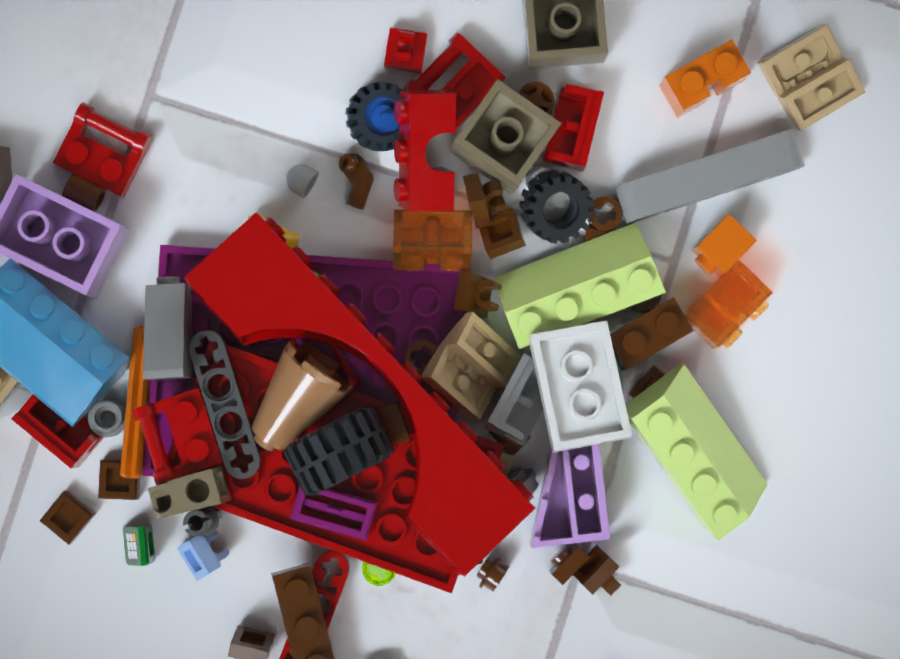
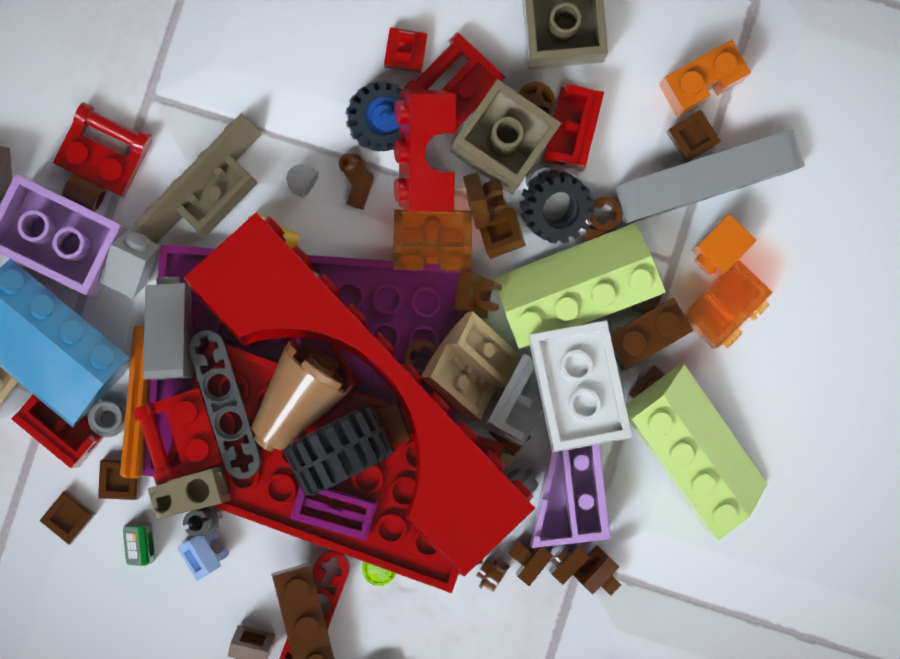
(129, 263): none -> light grey brick
(207, 187): none -> dark tan bracket
(531, 562): none -> reddish brown tile
(693, 136): none -> reddish brown plate
(811, 77): tan slope -> none

